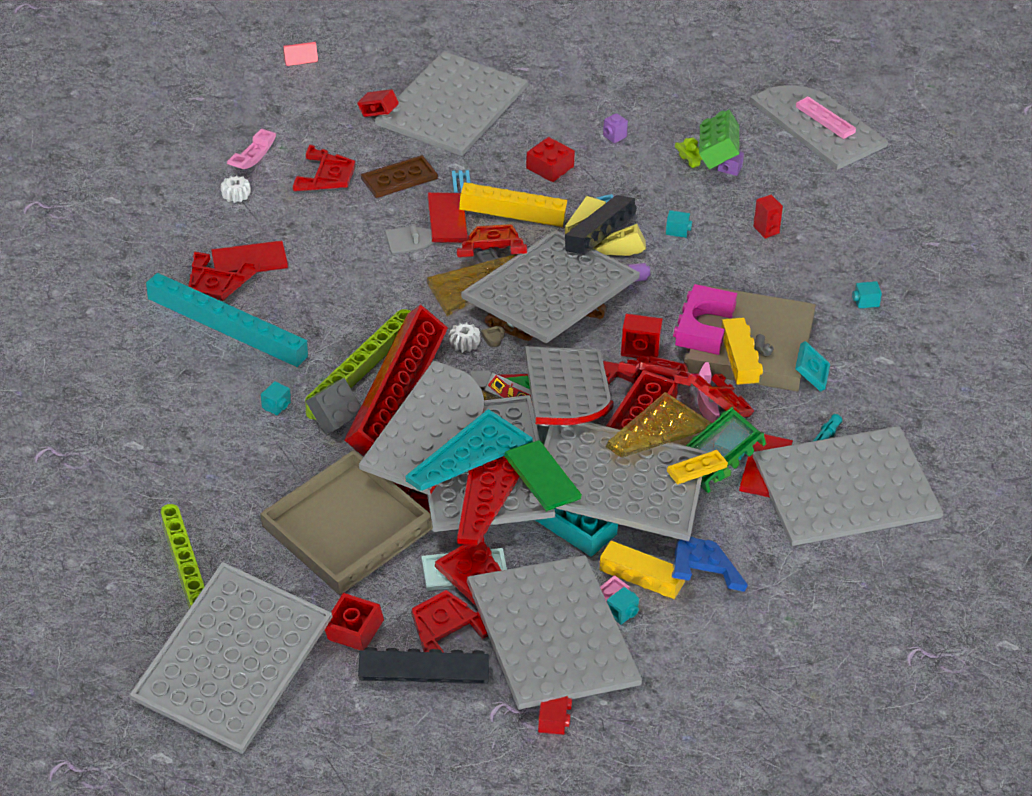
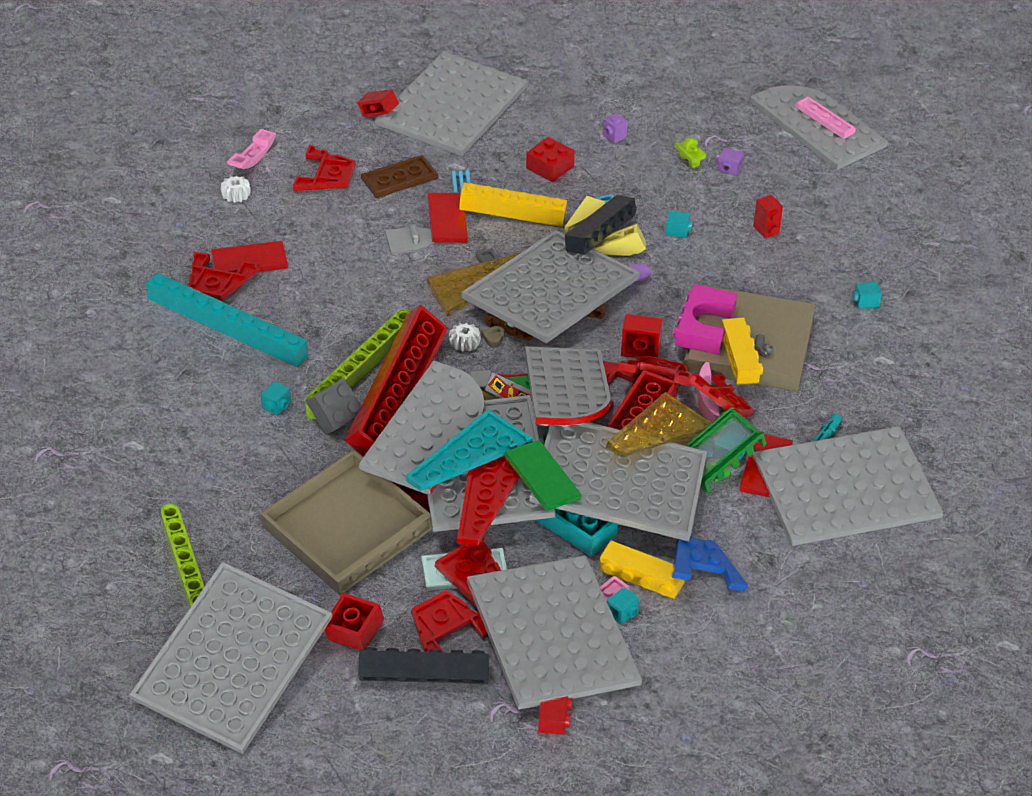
(300, 53): coral slope -> none
(492, 236): red wing -> none
(697, 467): yellow tile -> none
(719, 138): bright green brick -> none
(812, 366): teal tile -> none

